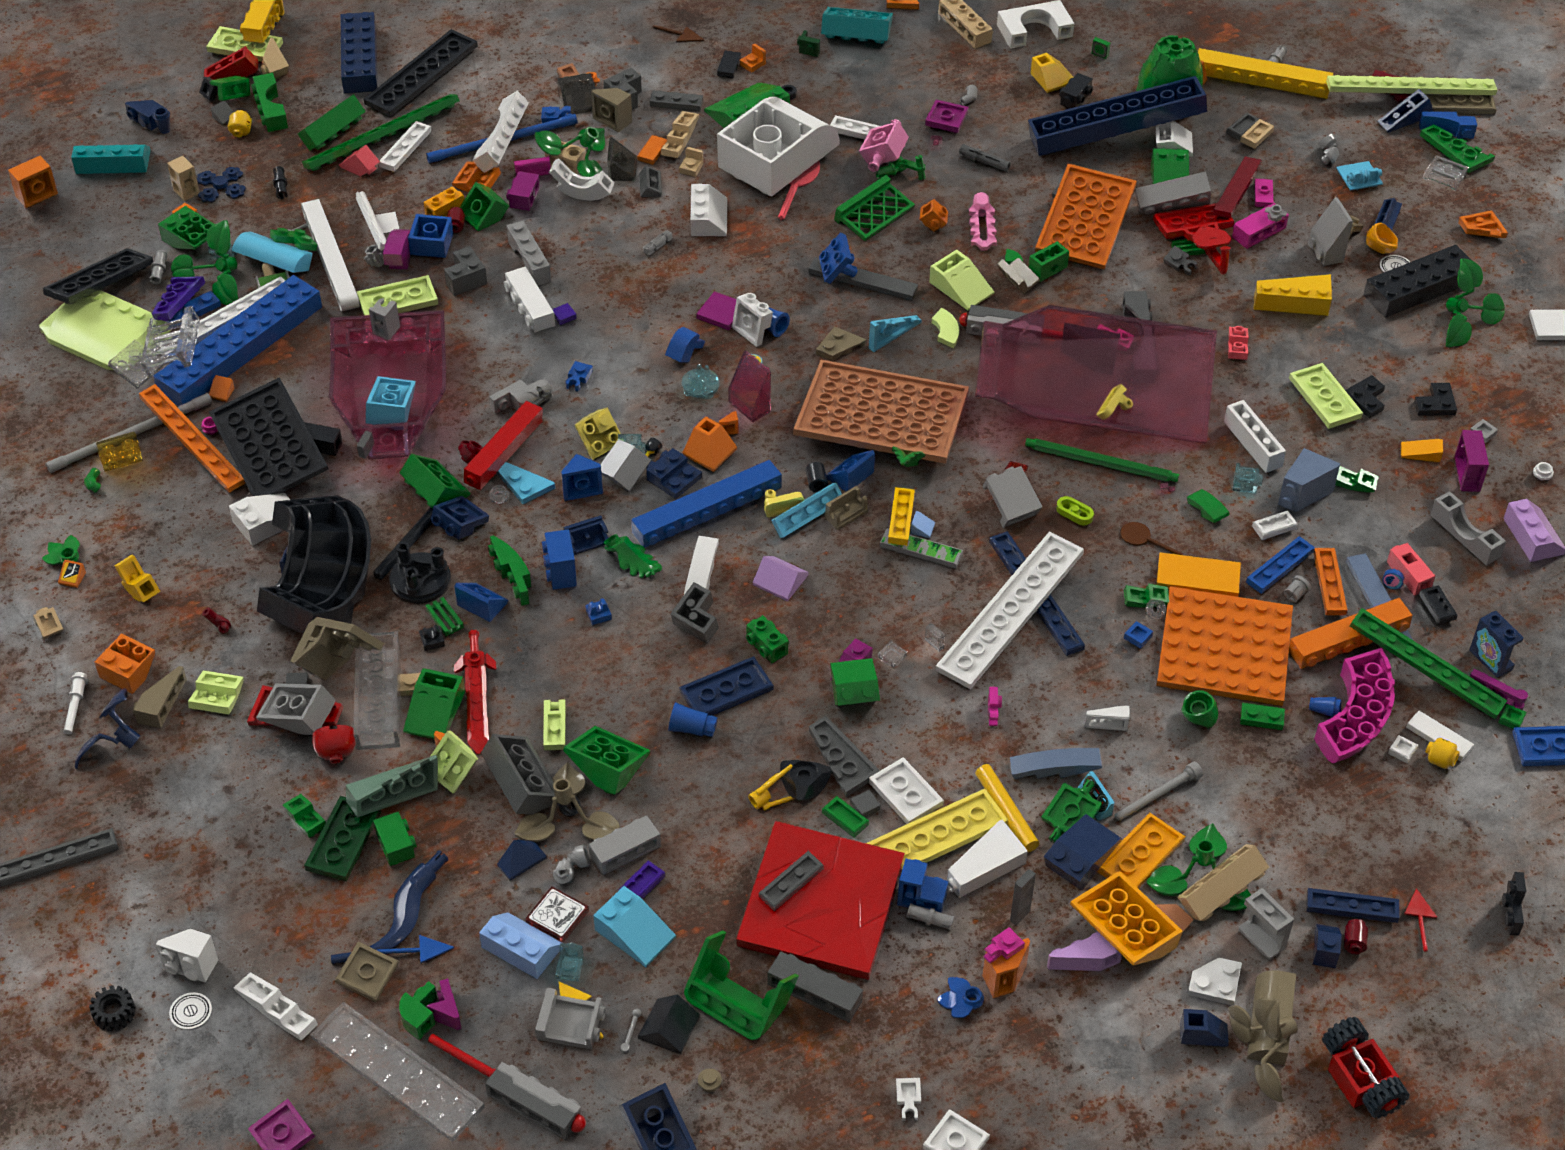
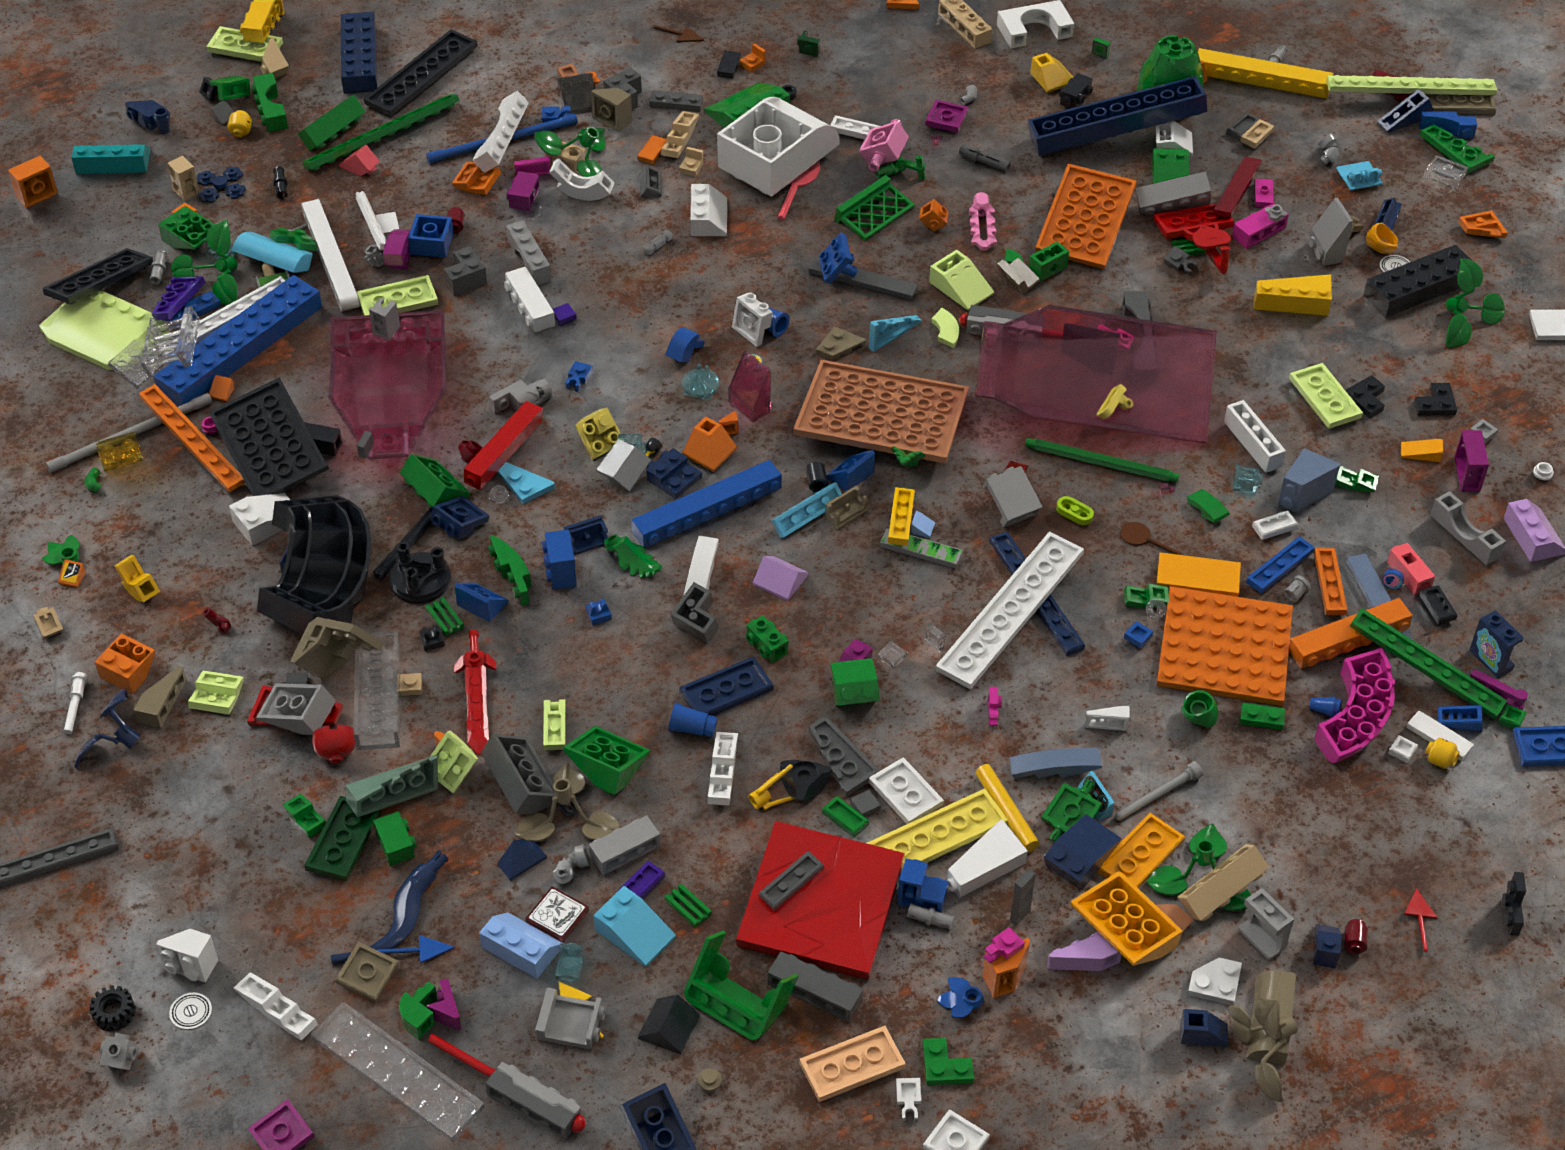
(118, 1051): none -> light grey brick
(239, 63): red slope -> none
(389, 401): medium azure slope -> none
(405, 146): white plate -> none
(434, 703): green slope -> none
(443, 202): light orange brick -> none
(483, 207): green slope -> none
(581, 478): blue slope -> none
(620, 162): clear smoke slope -> none
(625, 1047): light grey hinge -> none
(676, 893): none -> green tile
(718, 310): magenta tile -> none
(722, 768): none -> white slope
(777, 505): light yellow piece -> none
(852, 1063): none -> light nougat plate
(856, 24): teal slope -> none
(940, 1069): none -> green plate
(1238, 343): coral slope -> none
(1352, 905): dark blue plate -> none
(1363, 1069): brick -> none
(1465, 724): none -> blue slope

